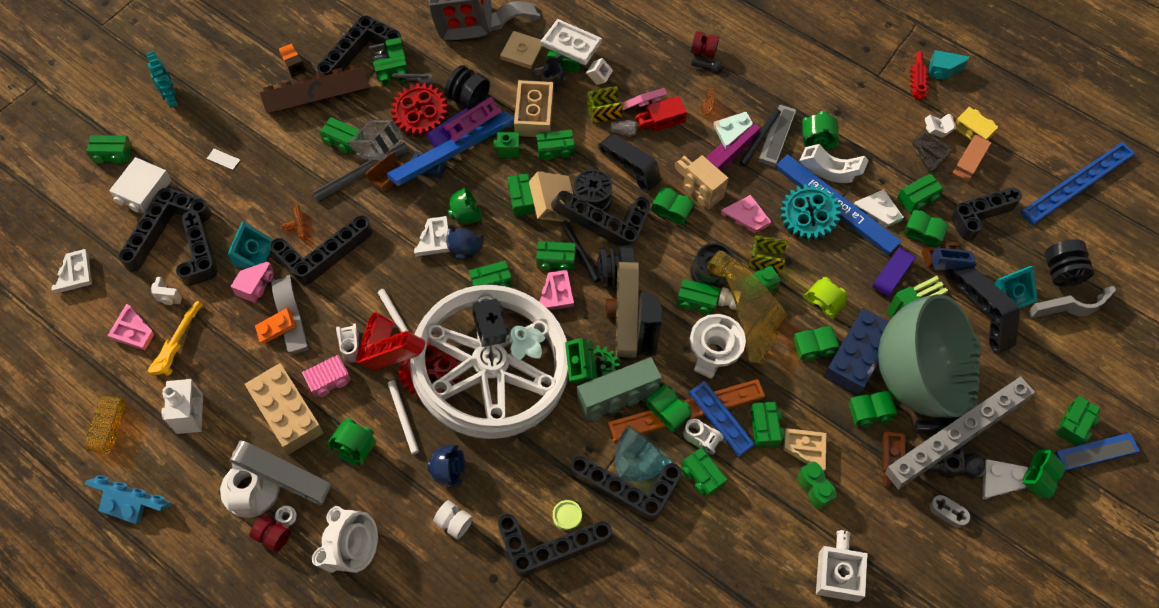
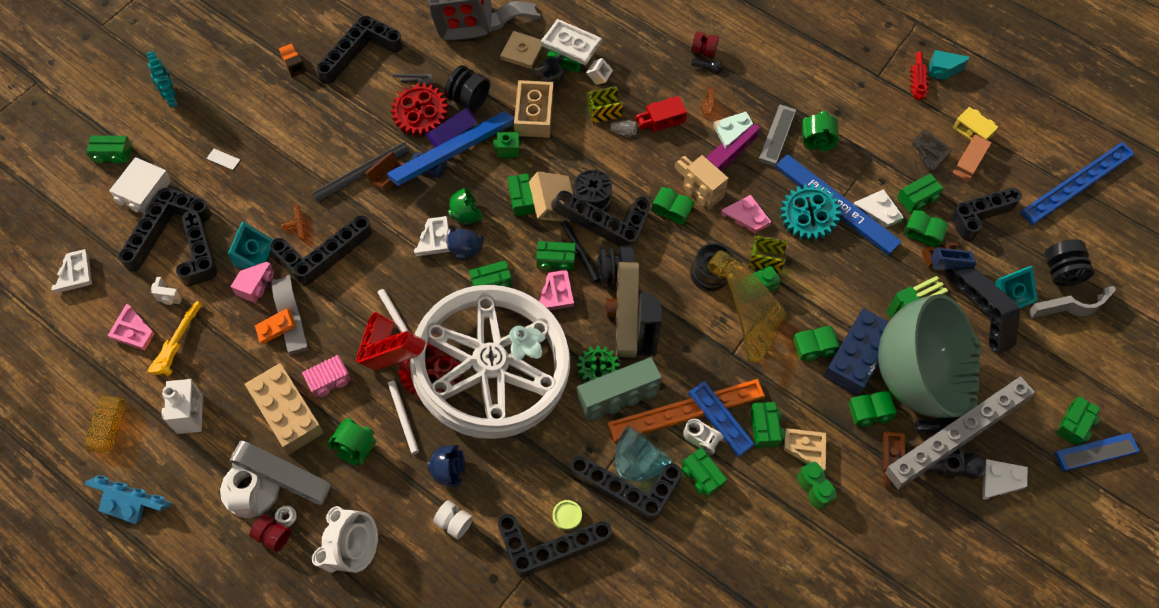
(314, 89): reddish brown brick -> none
(338, 134): green brick -> none
(348, 339): white piece -> none
(376, 139): clear brick -> none
(386, 66): green hips -> none
(472, 119): magenta plate -> none
(489, 322): black brick -> none
(555, 144): green brick -> none
(580, 361): green brick -> none
(633, 160): black beam -> none
(643, 99): bright pink wing -> none
(669, 408): green brick -> none
(698, 297): green brick -> none
(720, 331): white piece -> none
(726, 298): white wheel -> none
(760, 137): black bar -> none
(827, 296): lime cylinder -> none
(832, 168): white arch -> none
(850, 563): white brick -> none
(893, 272): dark purple beam -> none
(940, 127): white bracket -> none
(949, 511): light grey beam -> none
(1044, 474): green brick -> none

